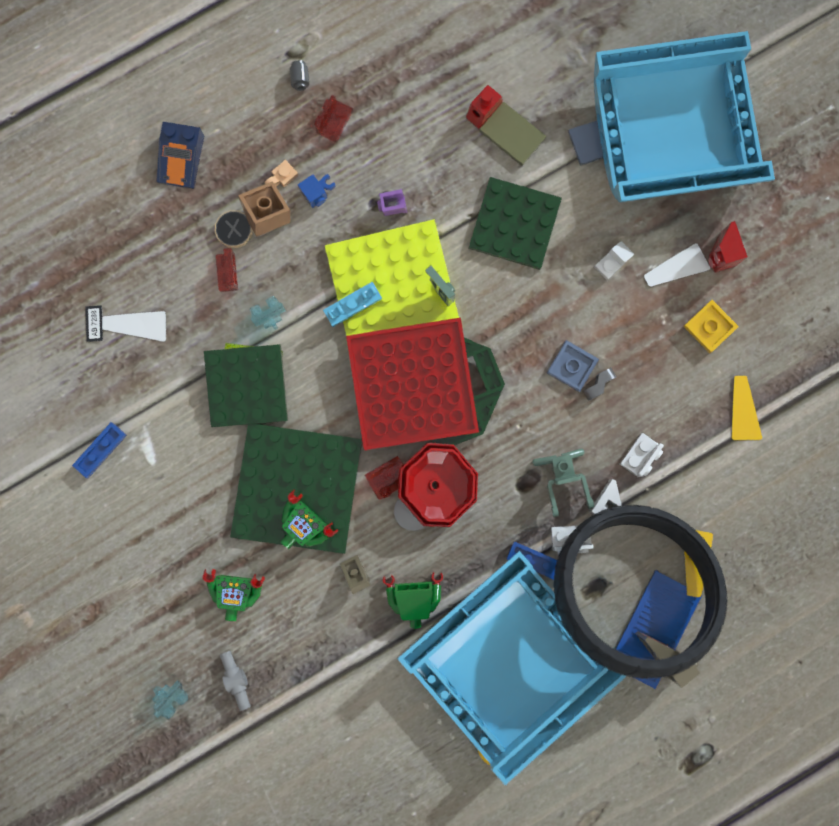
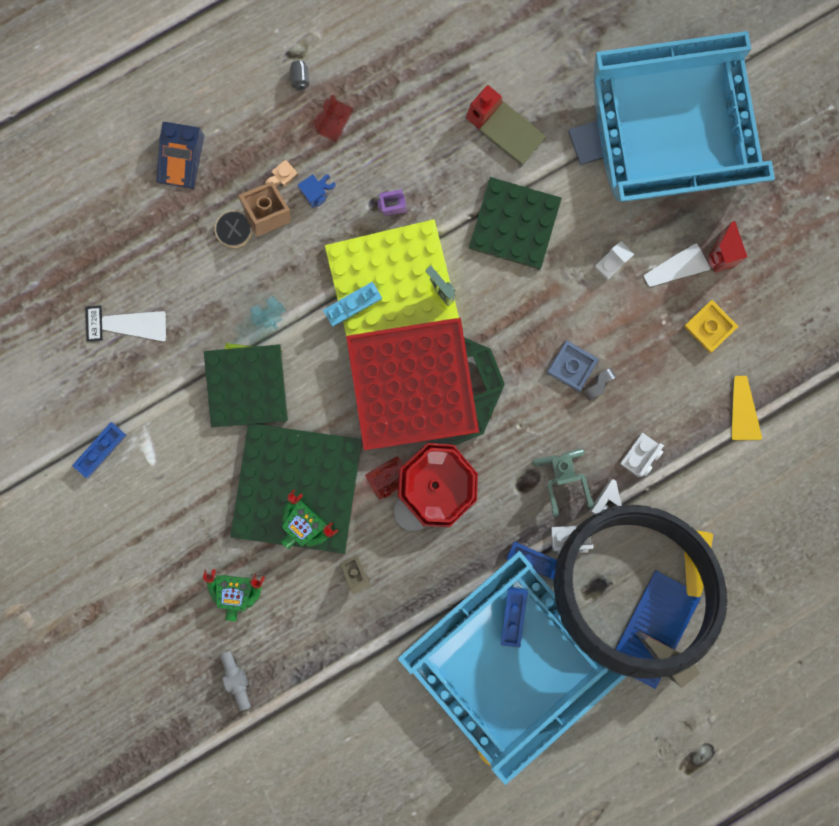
(164, 698): clear light blue hips -> none
(226, 271): clear red bracket -> none
(414, 600): green torso -> none
(514, 617): none -> blue plate

